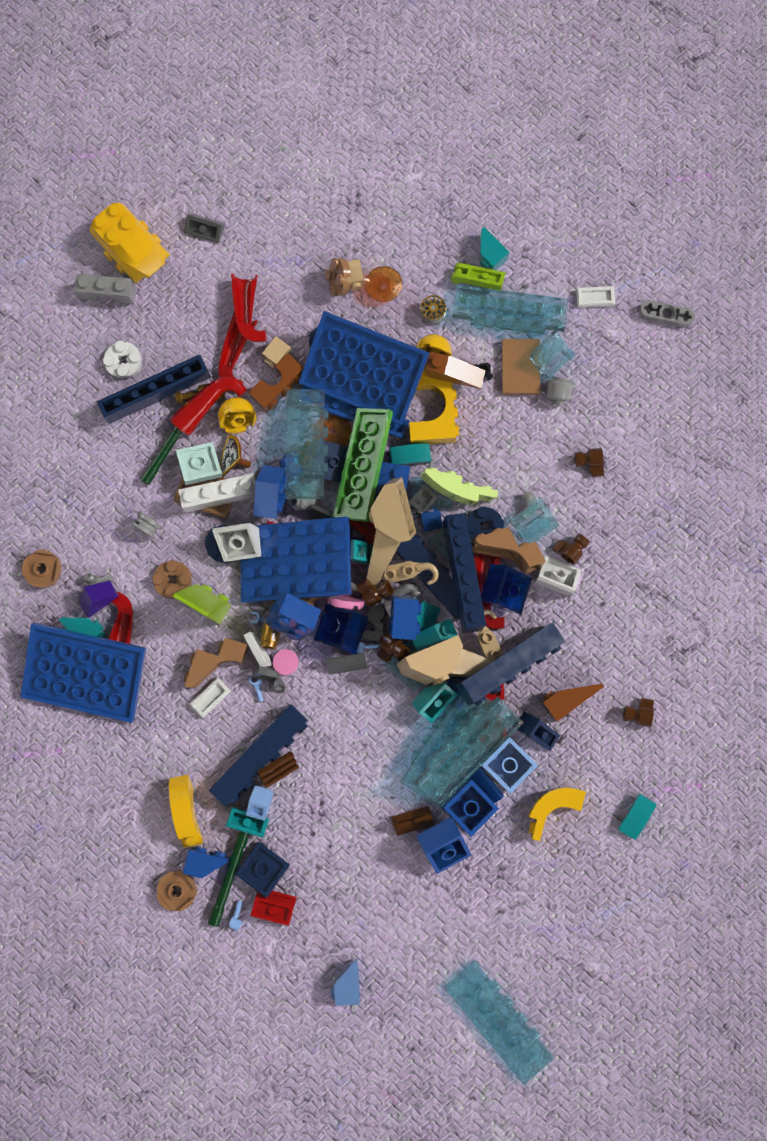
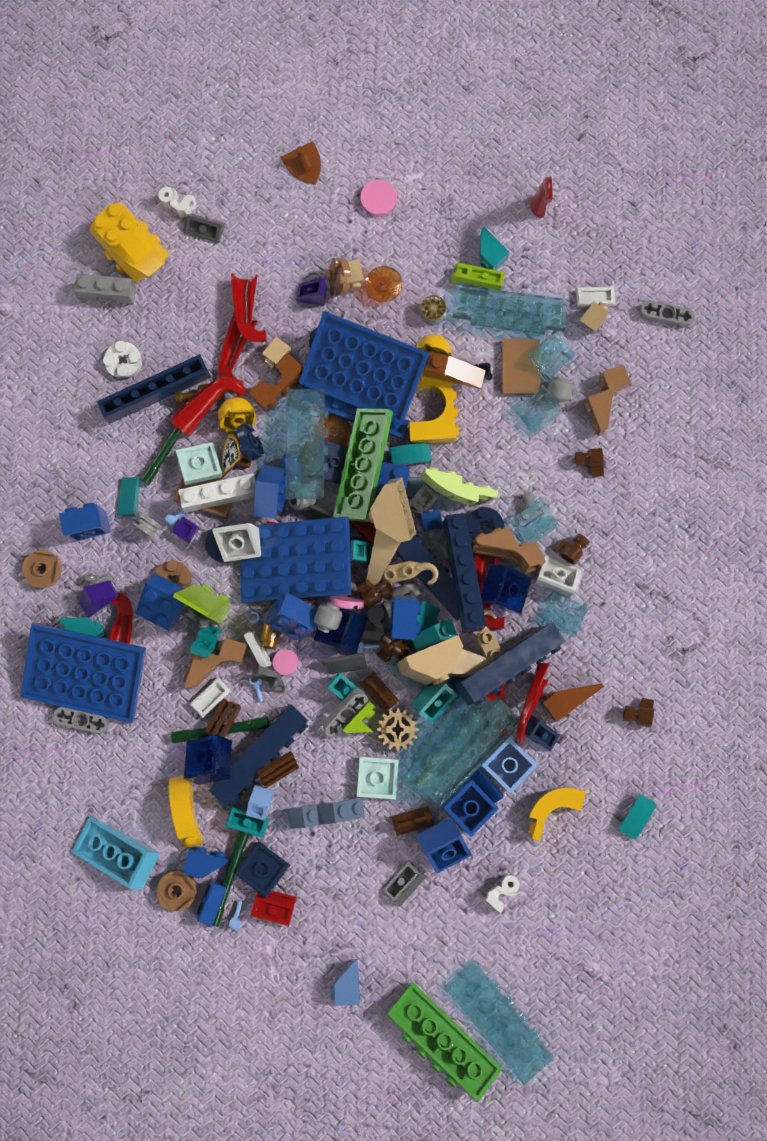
(84, 522): none -> blue brick
(93, 728): none -> light grey beam
(115, 853): none -> medium azure slope
(129, 496): none -> teal slope
(159, 604): none -> blue brick
(171, 200): none -> white leg
(173, 520): none -> light blue hand
(185, 529): none -> dark purple plate
(200, 619): none -> light grey arm
(206, 641): none -> teal slope
(208, 759): none -> clear blue brick
(210, 902): none -> blue slope
(217, 715): none -> reddish brown tile
(248, 442): none -> dark blue plate
(252, 724): none -> dark green piece
(304, 163): none -> dark orange shield
(312, 291): none -> dark purple slope
(325, 813): none -> sand blue arch
(328, 617): none -> light grey head
(341, 686): none -> teal slope
(345, 720): none -> light grey beam
(357, 724): none -> lime slope
(377, 778): none -> light aqua plate
(378, 197): none -> bright pink tile
(379, 692): none -> reddish brown hinge
(388, 729): none -> tan gear
(404, 884): none -> dark grey slope
(443, 1043): none -> bright green plate
(509, 886): none -> white leg
(536, 689): none -> red animal
(542, 197): none -> red animal
(543, 414): none -> clear light blue plate
(563, 620): none -> clear light blue plate
(595, 316): none -> tan brick
(600, 404): none -> medium nougat arch

